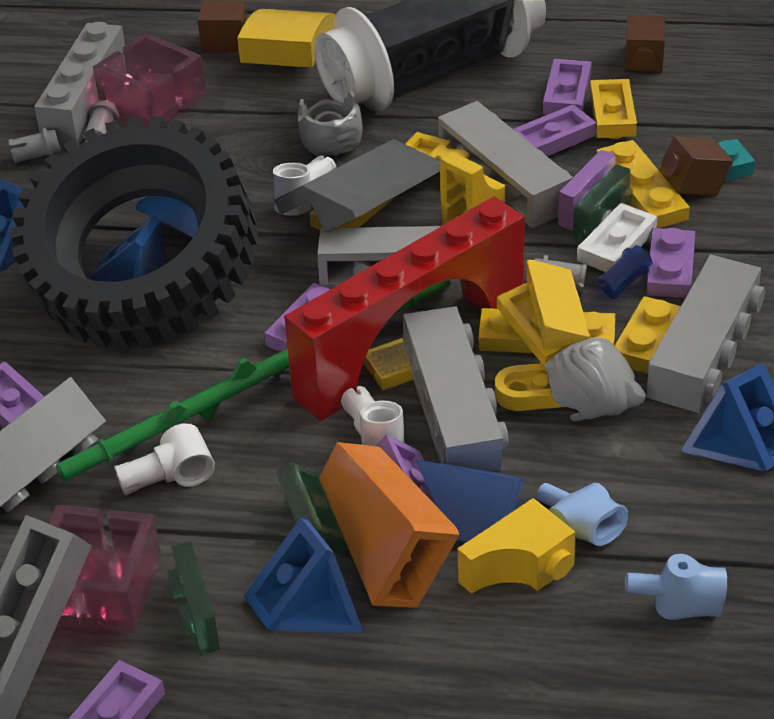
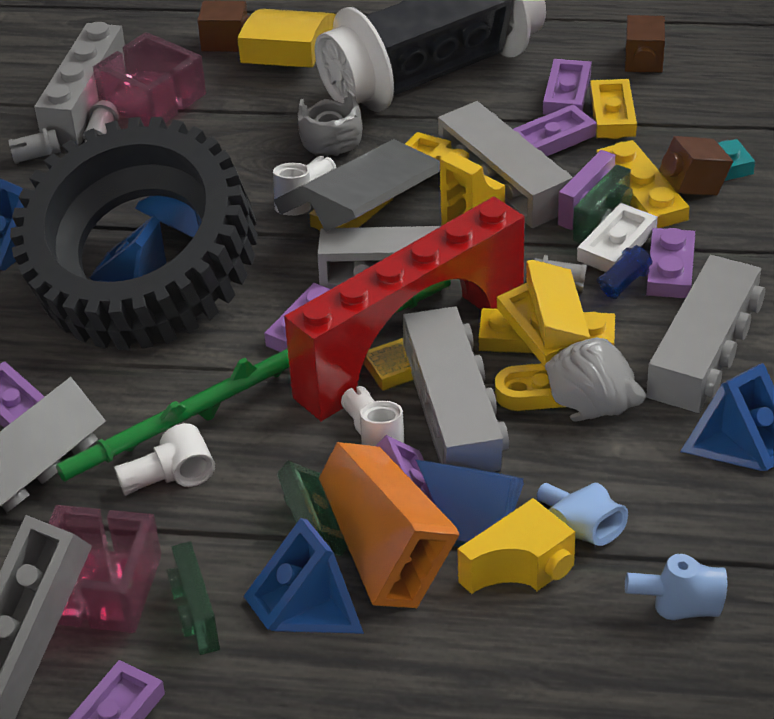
(645, 332): yellow plate -> none

